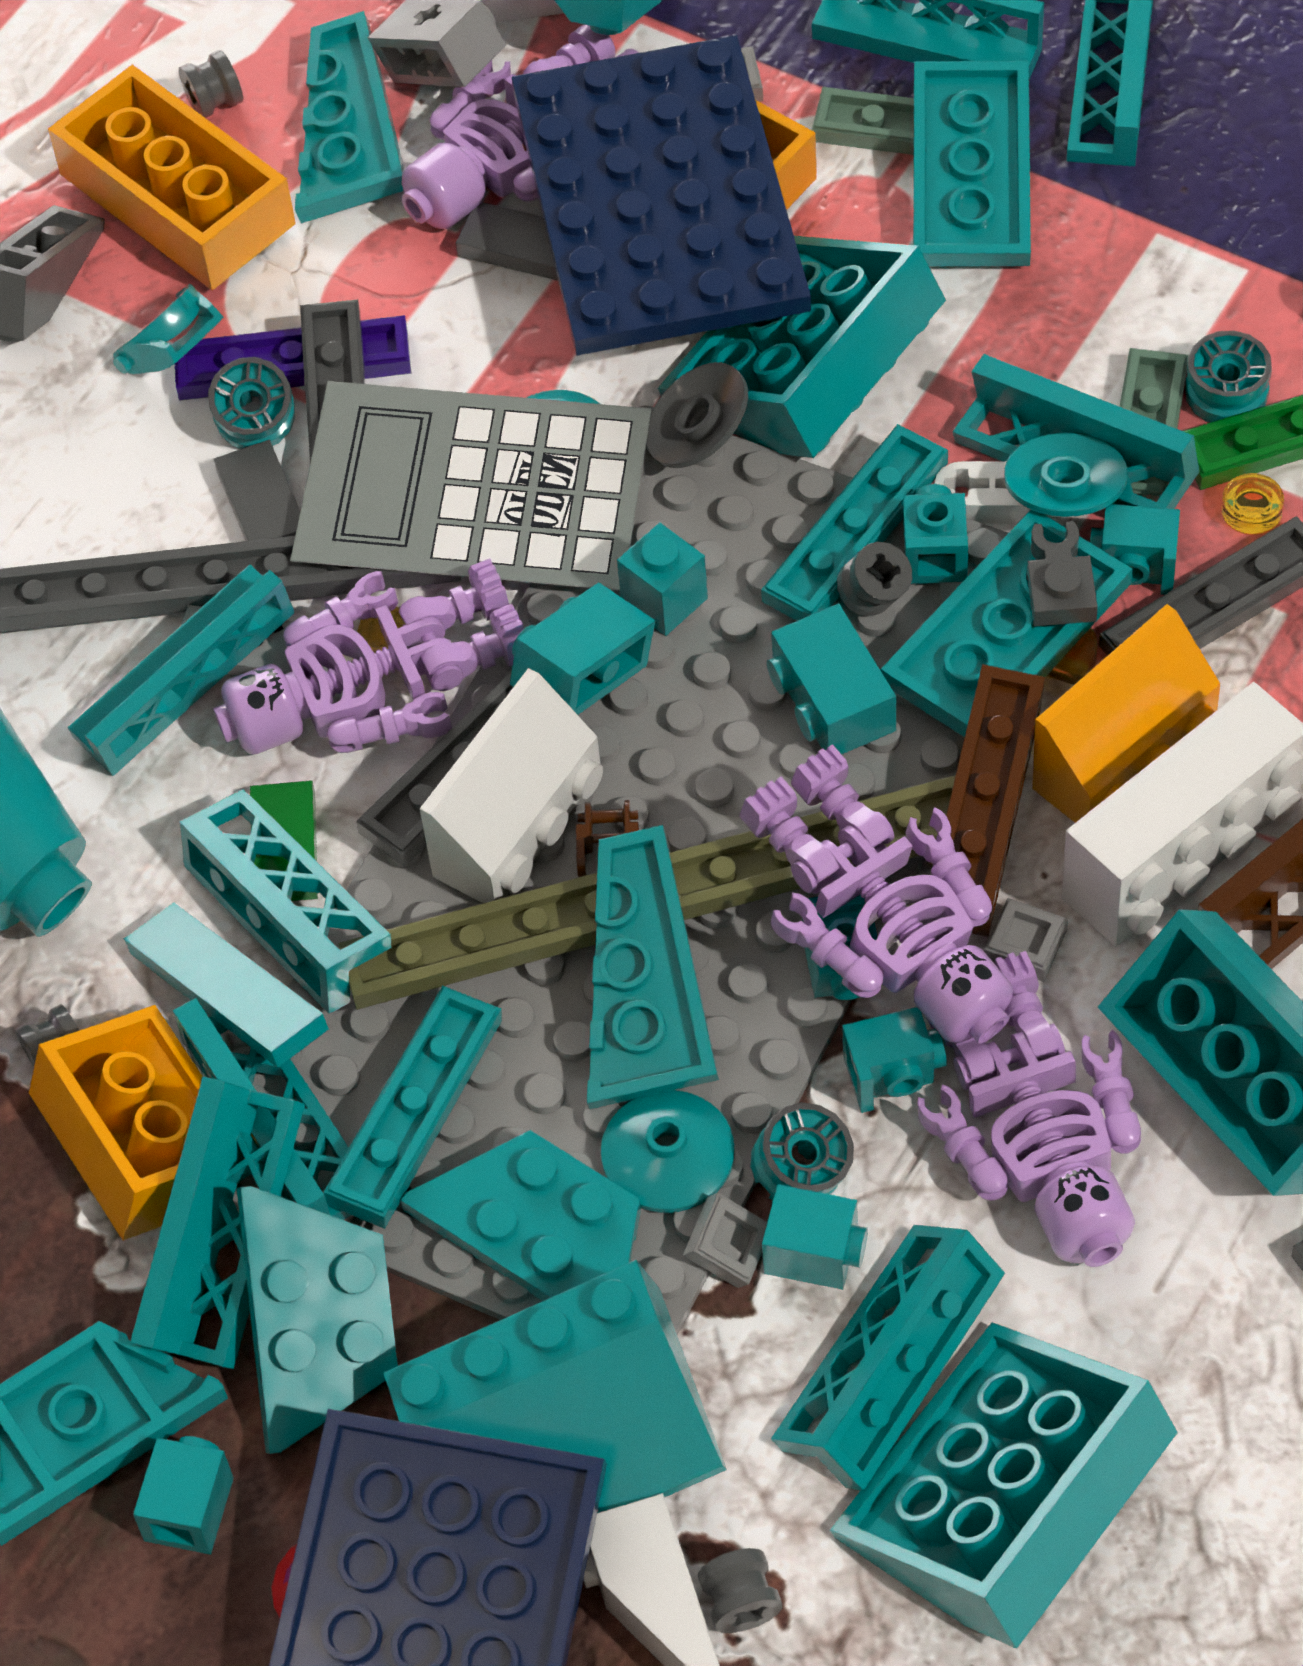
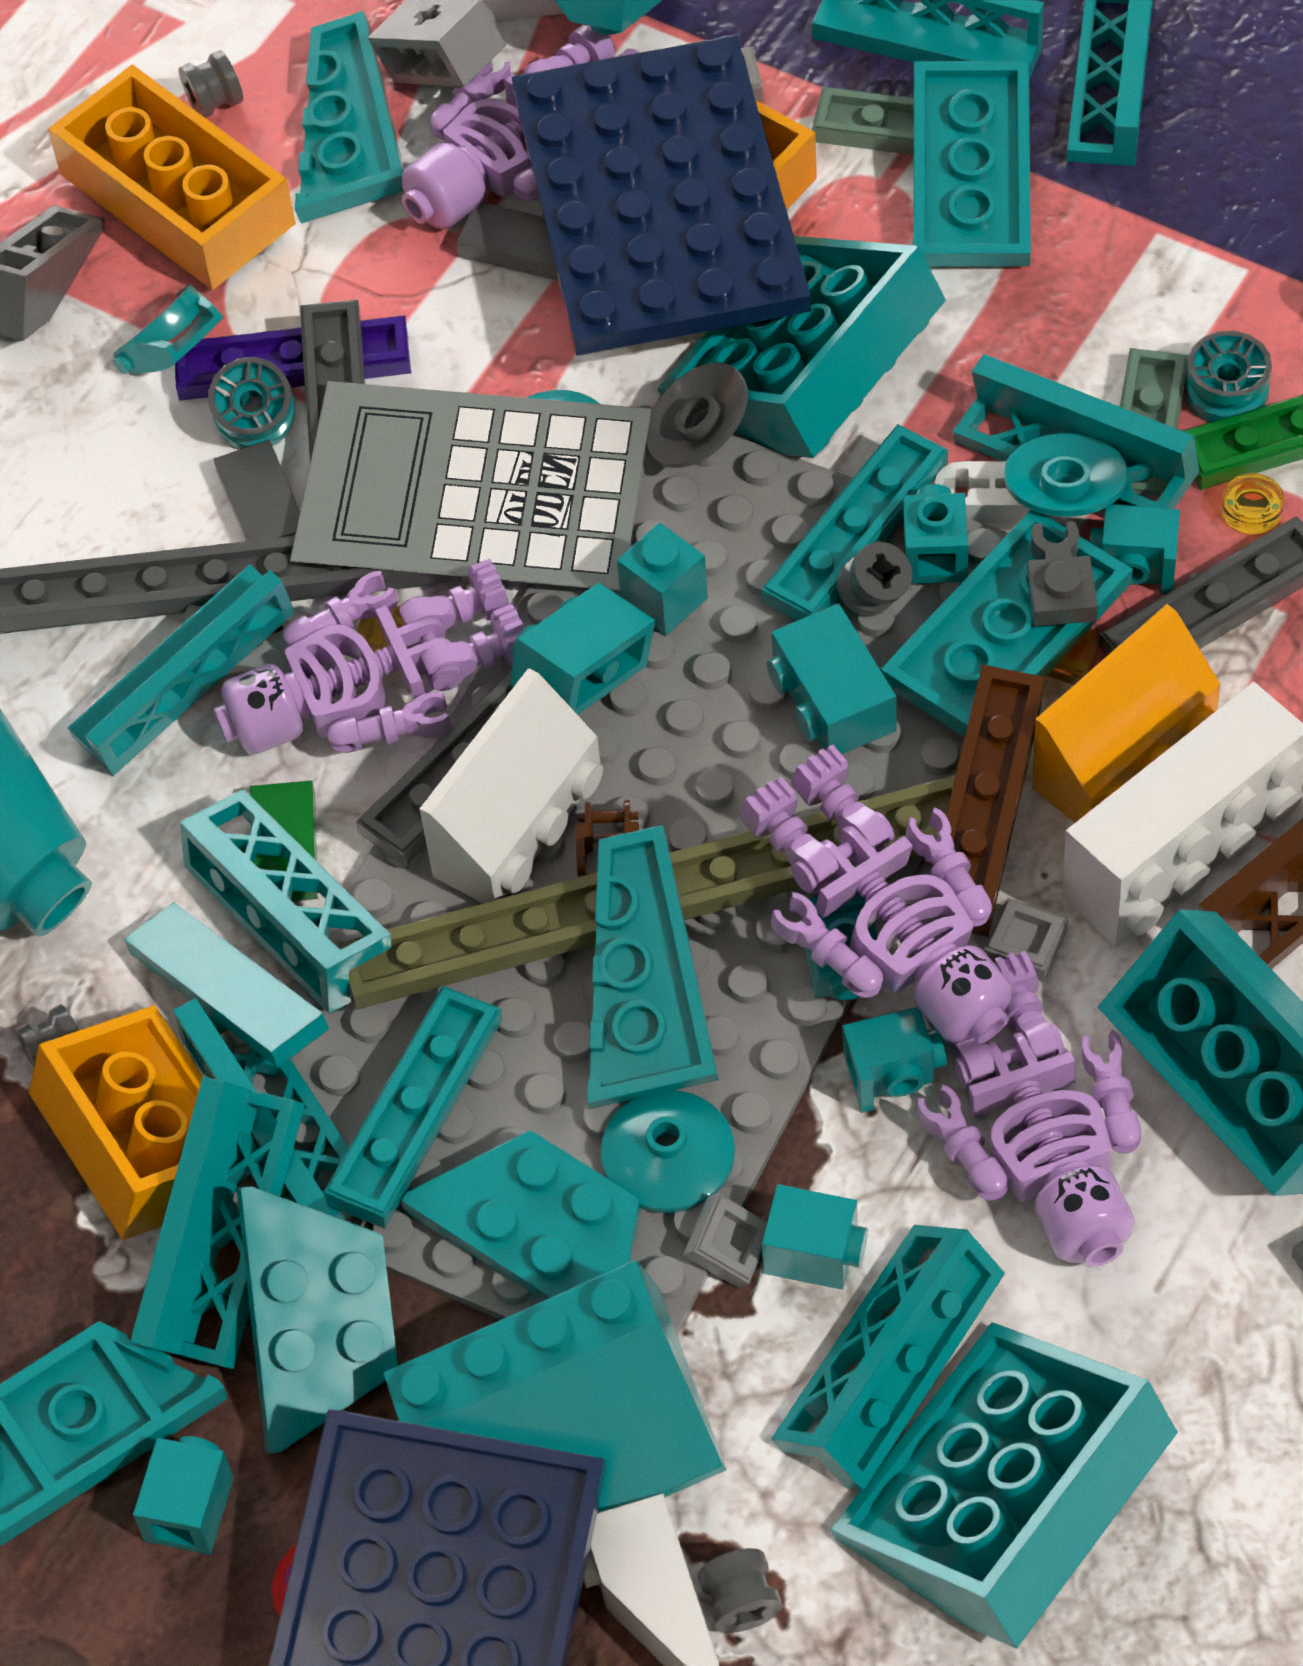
(817, 1135): teal wheel -> none

